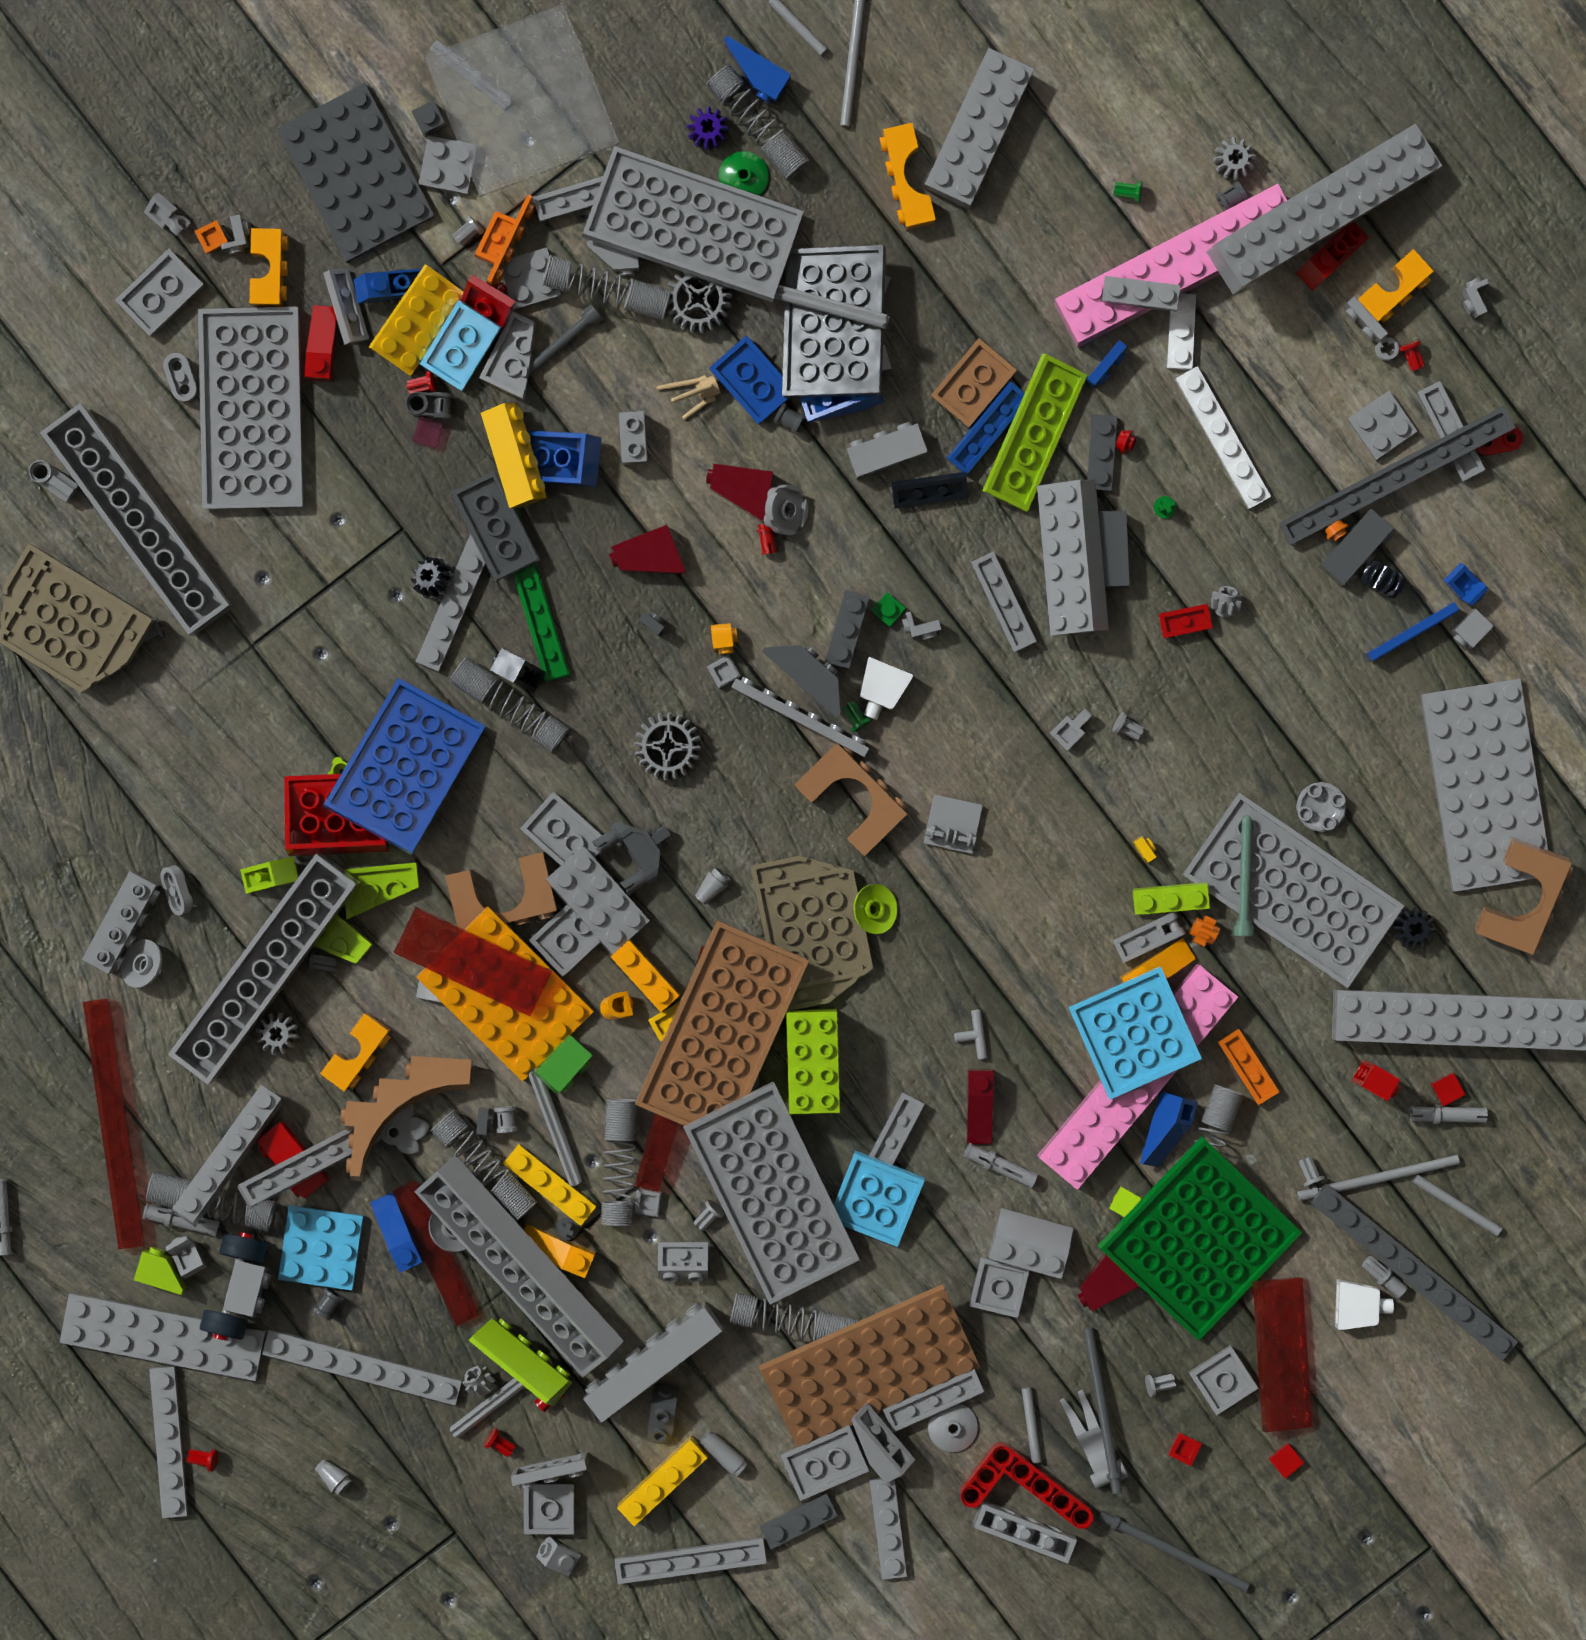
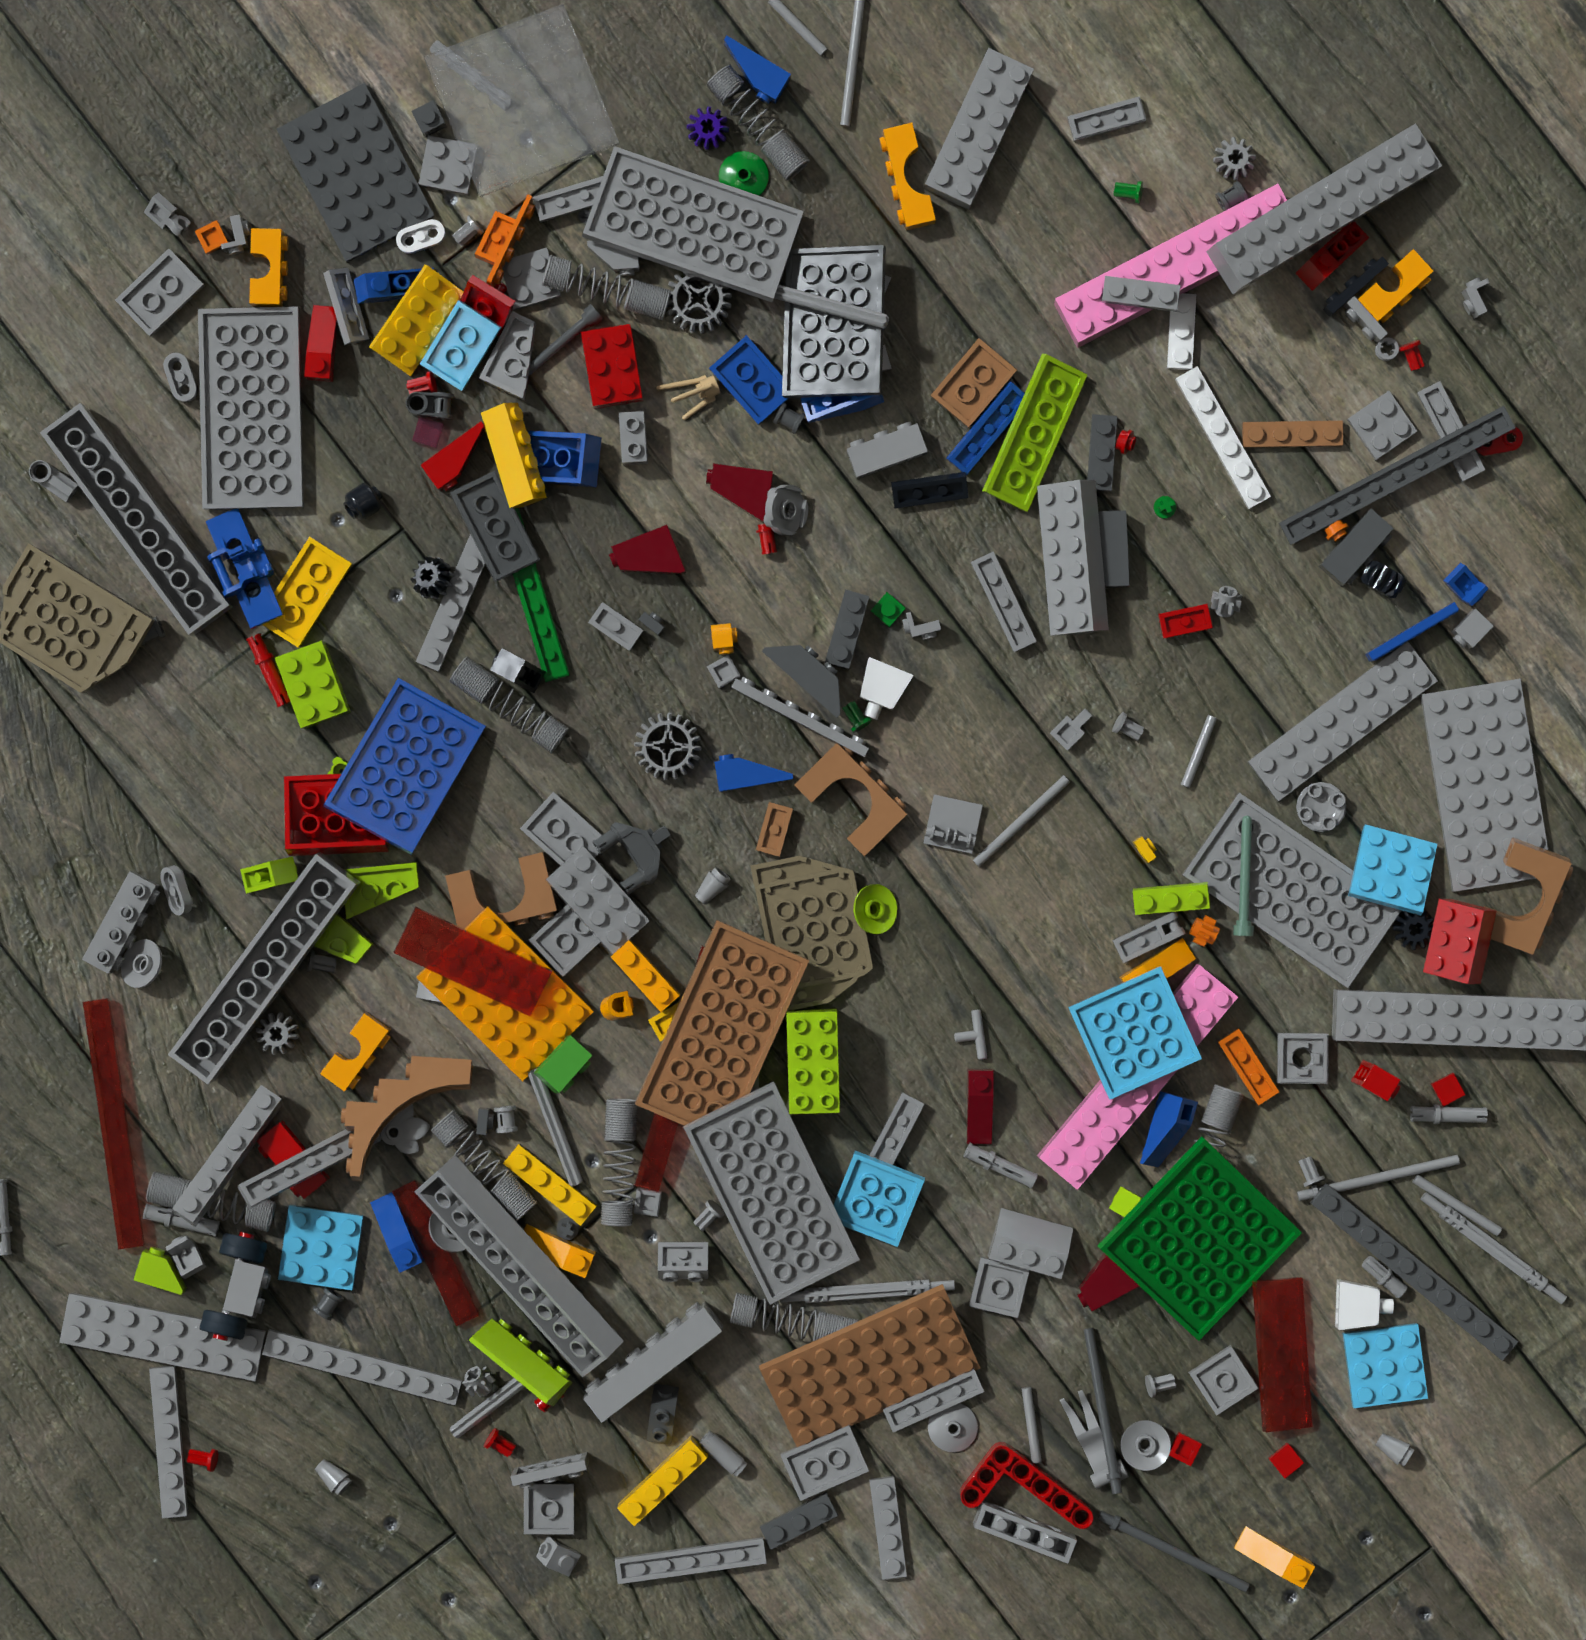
(251, 564): none -> blue piece
(268, 669): none -> red pin
(307, 590): none -> yellow plate
(312, 684): none -> lime brick
(362, 501): none -> black head
(420, 234): none -> white plate
(451, 461): none -> red slope
(612, 366): none -> red brick
(615, 626): none -> light grey plate
(742, 773): none -> blue slope
(774, 829): none -> medium nougat plate
(866, 1291): none -> light grey axle
(880, 1445): light grey slope -> none
(1021, 821): none -> light grey piece
(1106, 119): none -> light grey tile
(1115, 357): blue plate -> none
(1149, 1457): none -> light grey dish
(1198, 751): none -> light grey bar
(1275, 1557): none -> light orange slope
(1292, 434): none -> medium nougat plate
(1316, 1071): none -> light grey piece
(1342, 721): none -> light grey plate
(1354, 285): none -> black plate
(1385, 1365): none -> medium azure plate
(1392, 869): none -> medium azure plate
(1395, 1449): none -> light grey cone
(1459, 941): none -> red brick
(1493, 1248): none -> light grey axle

